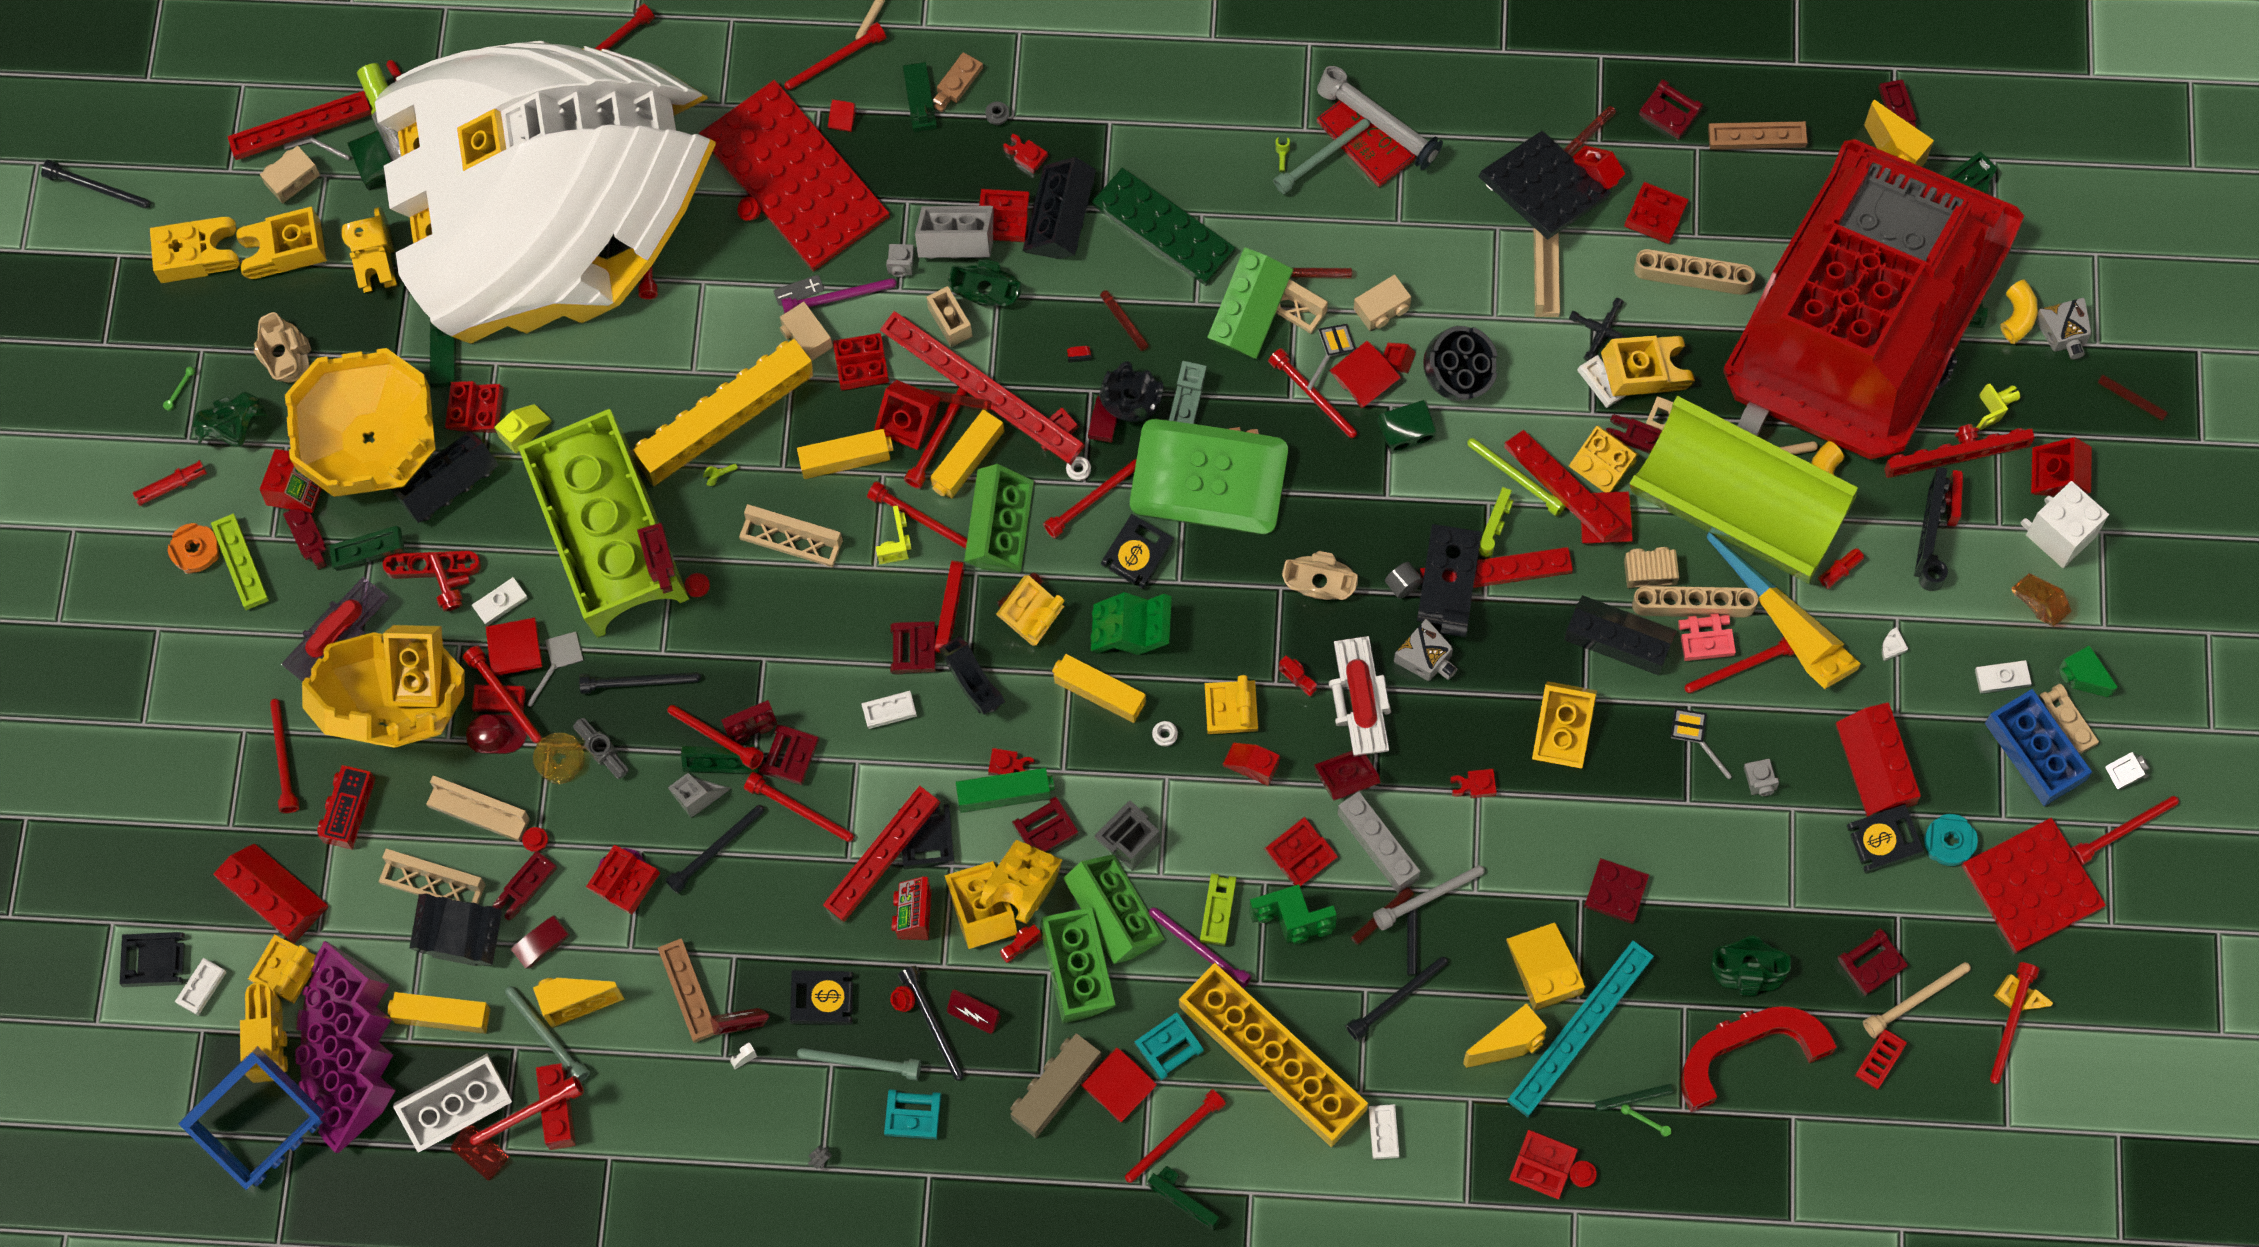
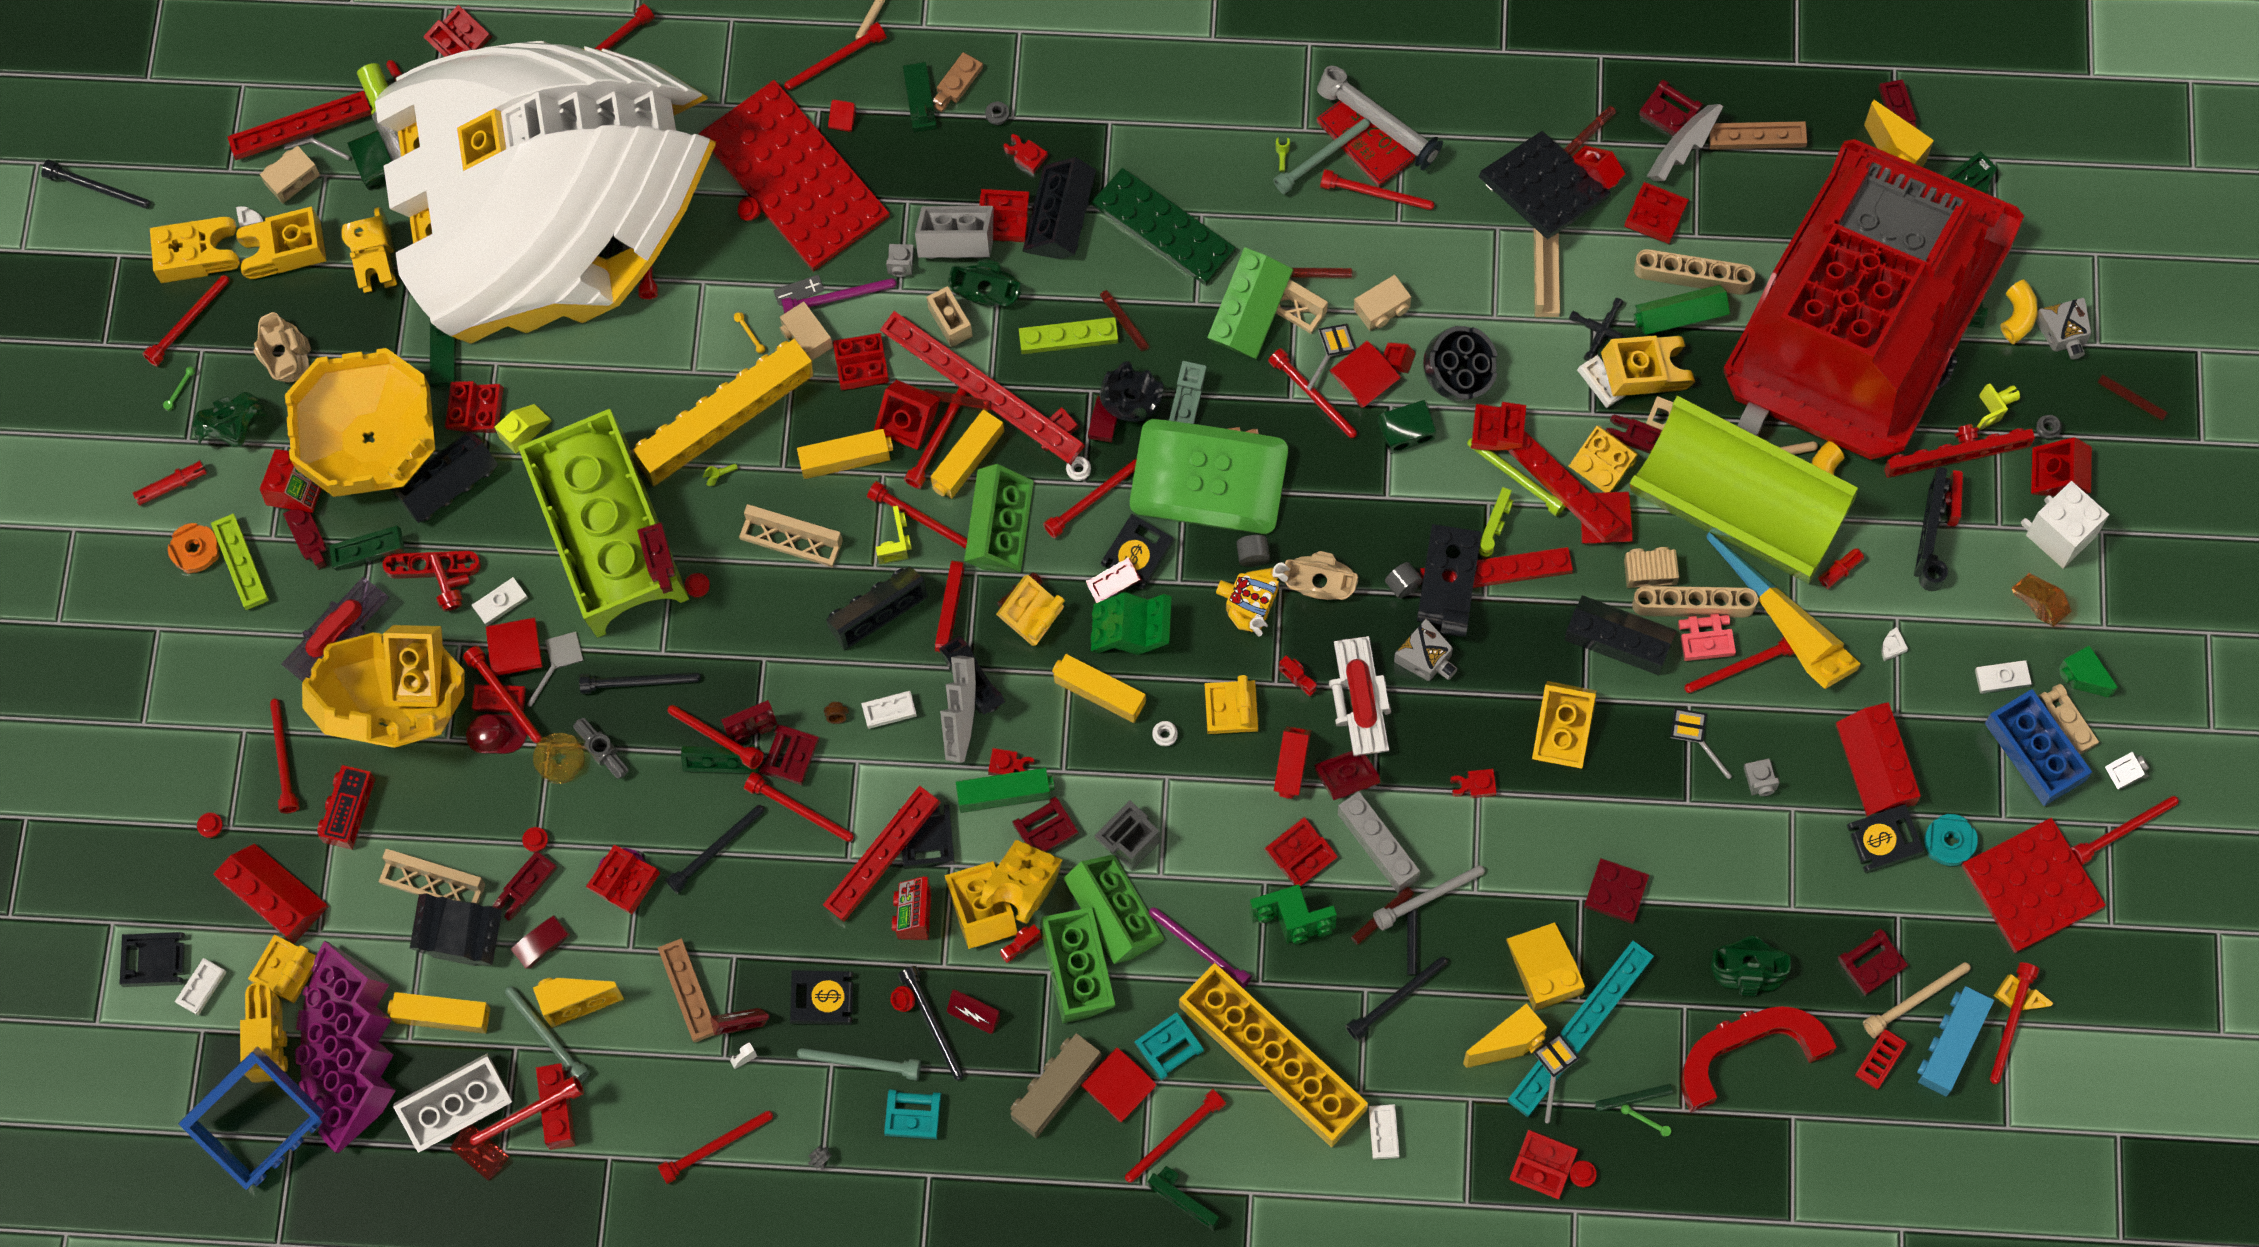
(156, 352): none -> red piece
(209, 825): none -> red plate
(247, 216): none -> white tile
(457, 33): none -> red slope
(478, 809): tan fence -> none
(671, 1170): none -> red piece
(696, 793): light grey slope -> none
(739, 317): none -> yellow hinge
(835, 712): none -> reddish brown plate
(877, 607): none -> black slope
(921, 647): dark red plate -> none
(959, 716): none -> light grey slope
(1068, 335): none -> lime plate
(1079, 354): red piece -> none
(1114, 580): none -> plate
(1218, 910): lime plate -> none
(1252, 597): none -> torso
(1252, 762): red slope -> none
(1253, 550): none -> dark grey piece
(1292, 761): none -> red slope
(1330, 180): none -> red piece
(1498, 426): none -> red slope
(1556, 1057): none -> piece
(1681, 309): none -> green brick
(1689, 137): none -> light grey slope
(1955, 1041): none -> dark azure brick
(2051, 421): none -> dark grey plate

